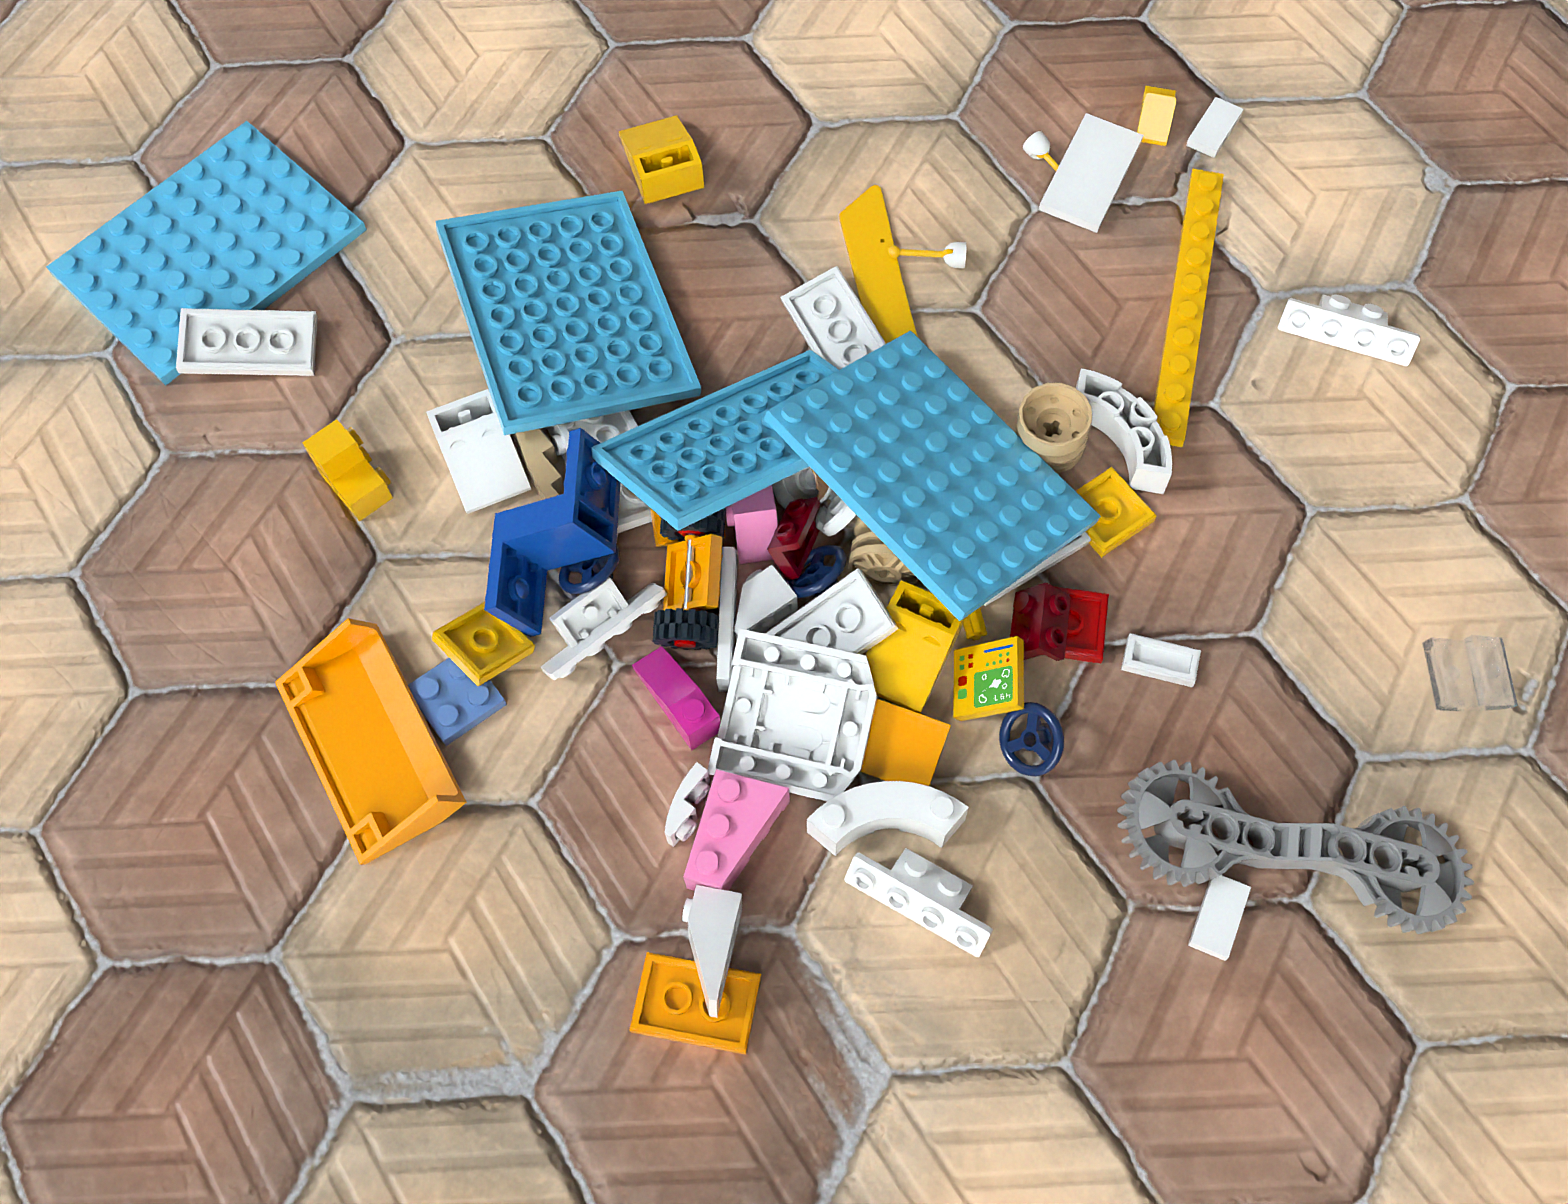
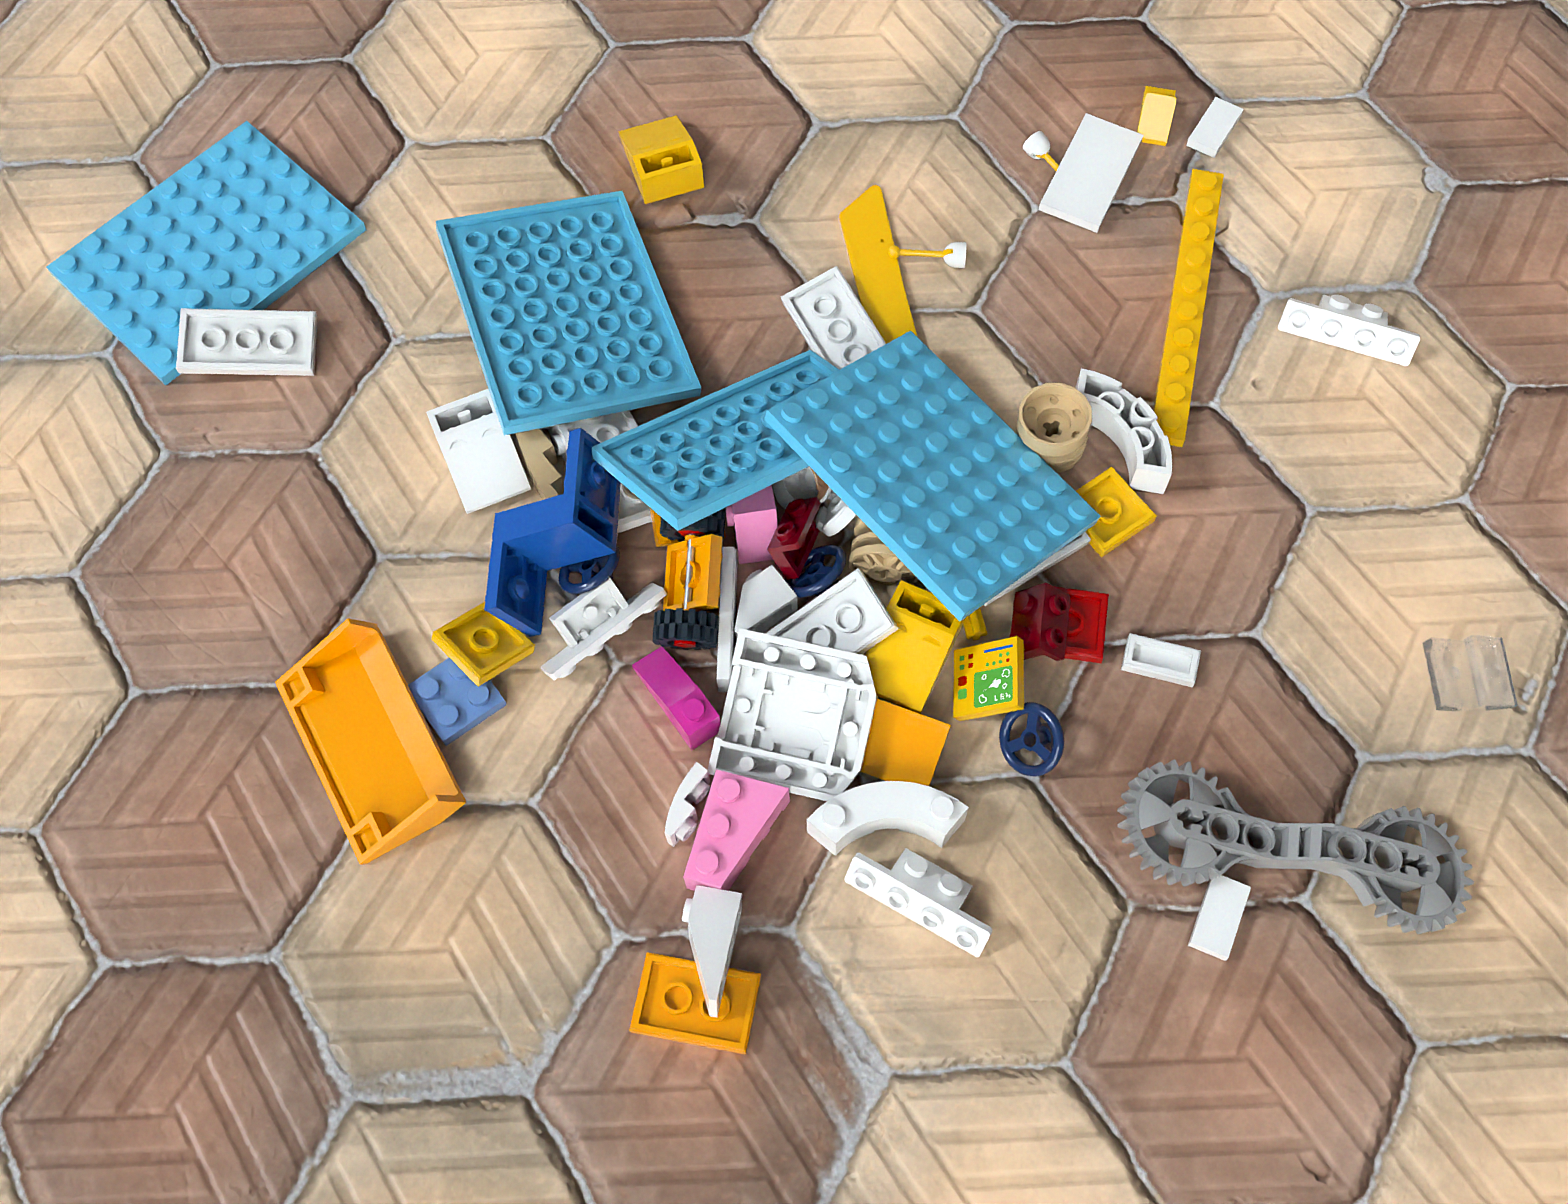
(347, 469): yellow brick -> none

